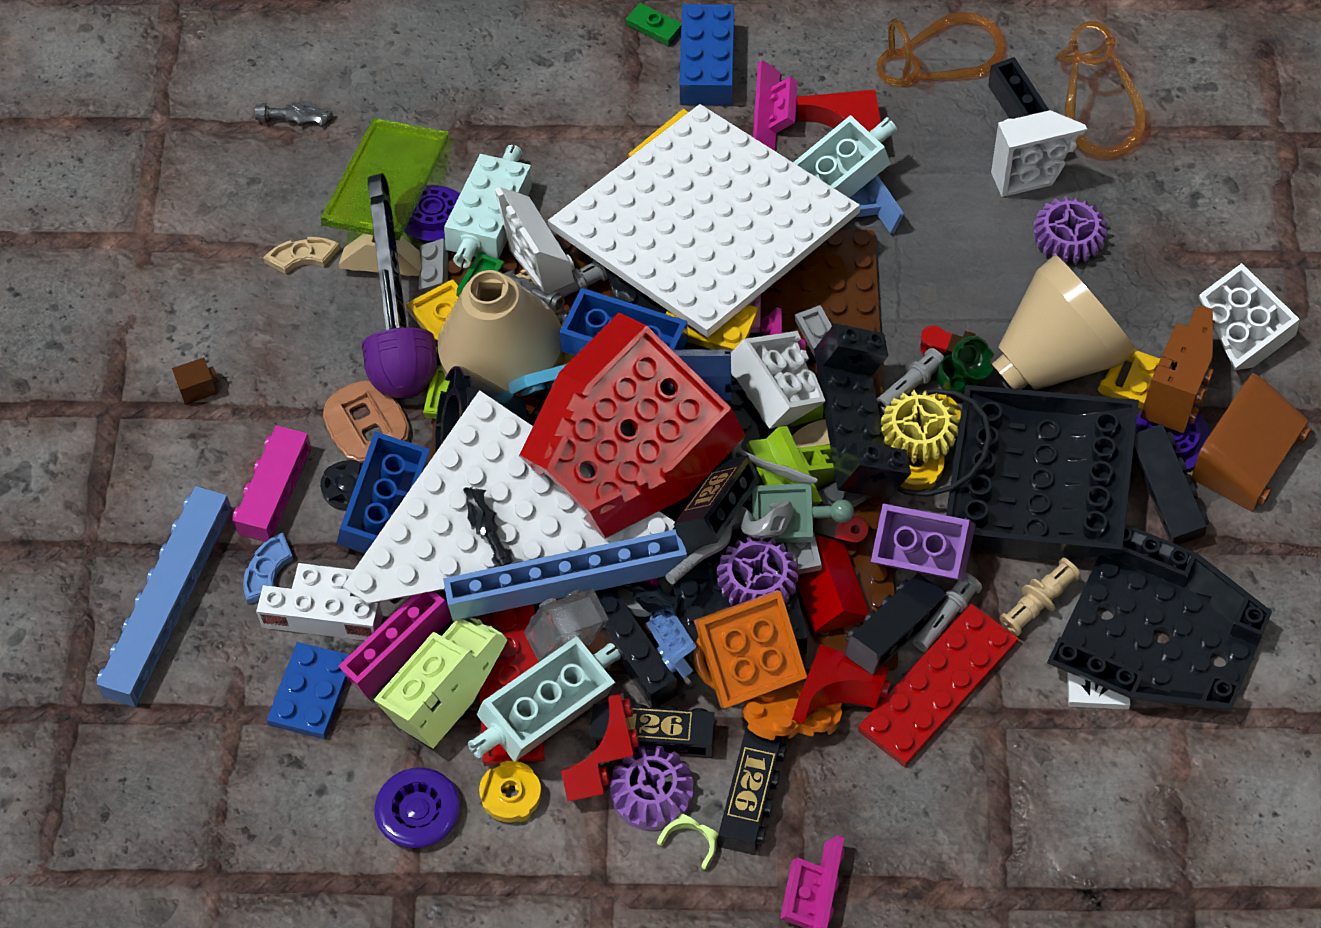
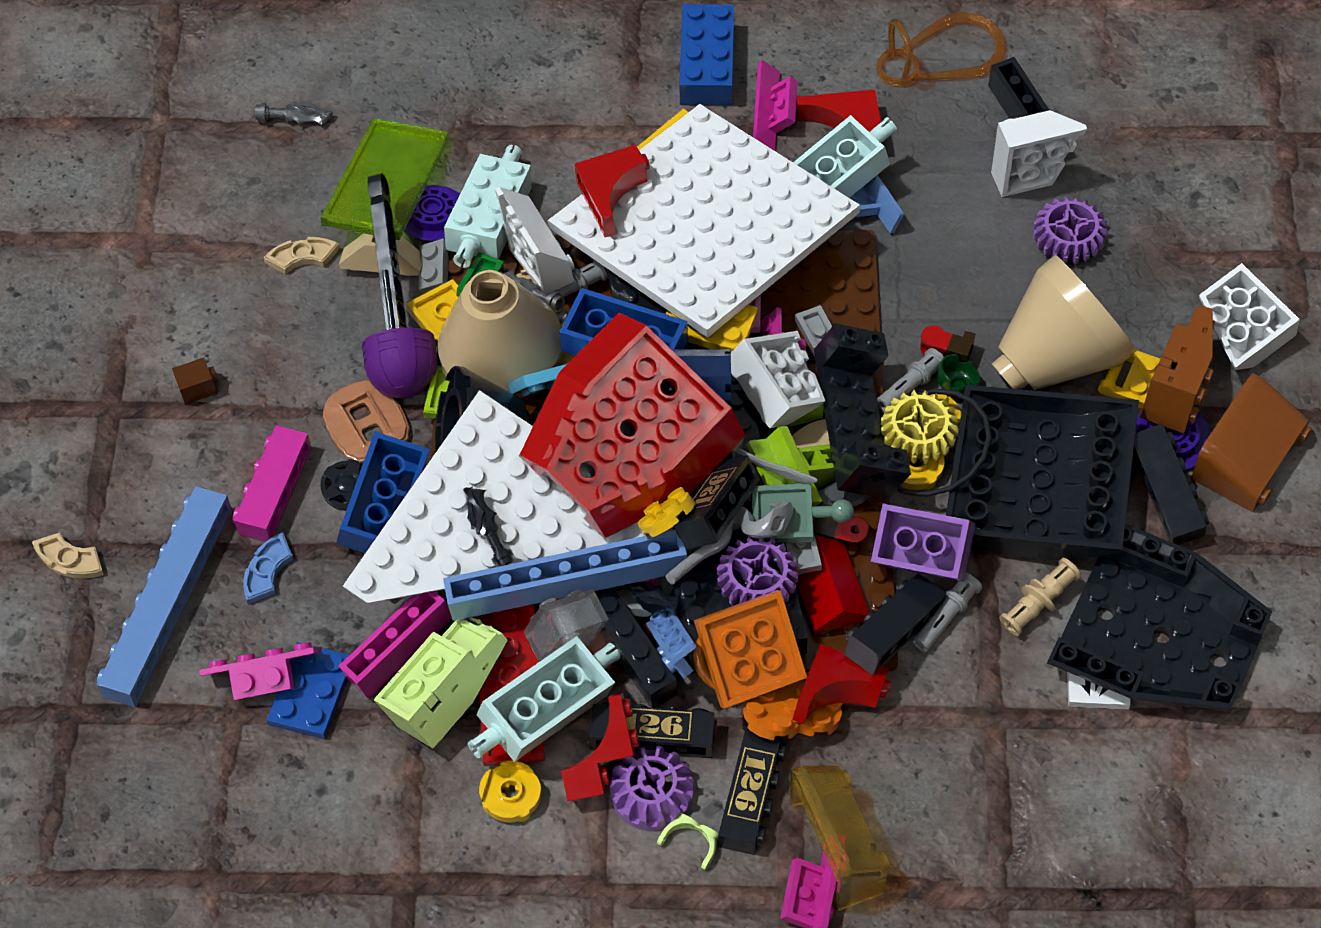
(68, 559): none -> tan tile
(261, 675): none -> dark pink bracket
(318, 605): white piece -> none
(418, 808): dark purple wheel -> none
(607, 179): none -> red arch
(654, 24): green plate -> none
(664, 515): none -> yellow plate
(841, 832): none -> clear yellow windscreen
(937, 685): red plate -> none
(972, 358): dark green hair -> none
(1140, 112): clear orange animal -> none

